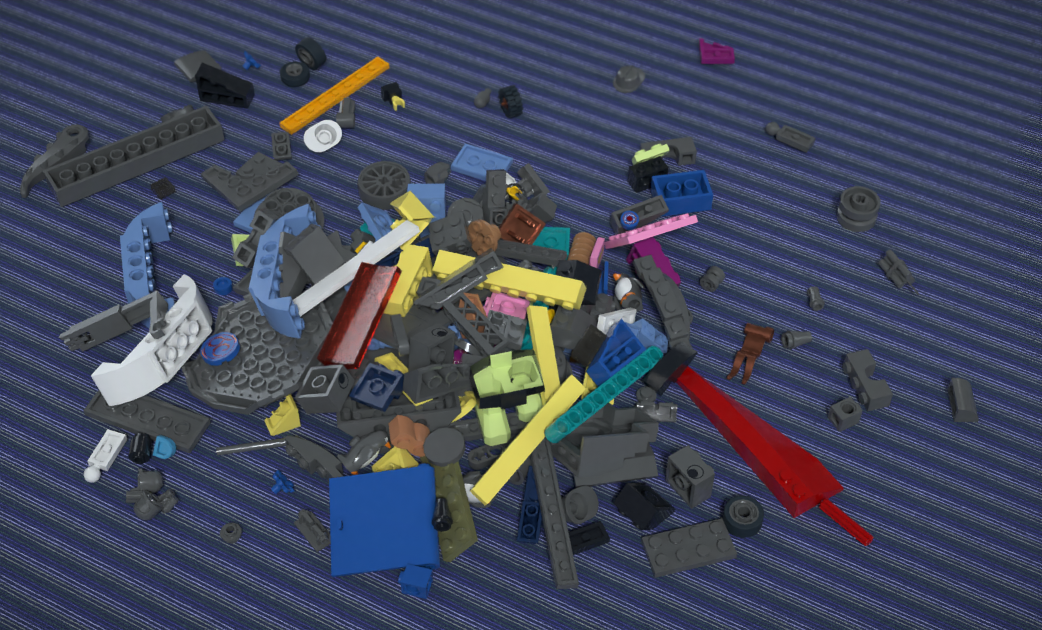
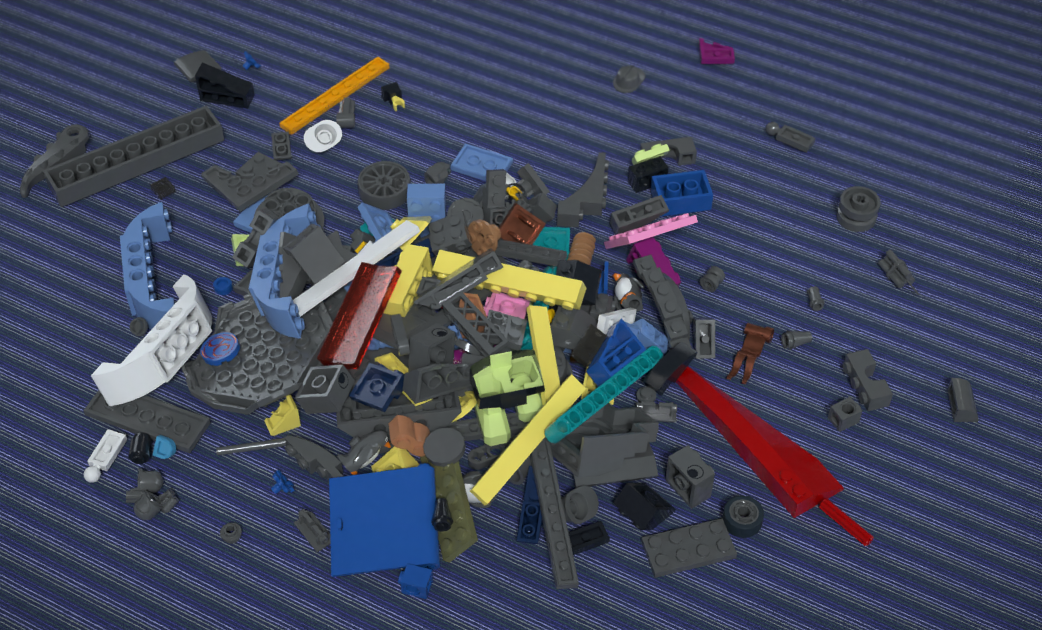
(117, 321): dark grey hinge -> none
(139, 326): none -> dark grey plate
(176, 113): dark grey tile -> none
(294, 73): black wheel -> none
(310, 53): black wheel -> none
(410, 207): light yellow slope -> none
(482, 98): dark grey cylinder -> none
(510, 101): black wheel -> none
(587, 199): none -> dark grey arch
(597, 253): bright pink tile -> none
(629, 220): blue tile -> none
(704, 337): none -> dark grey slope

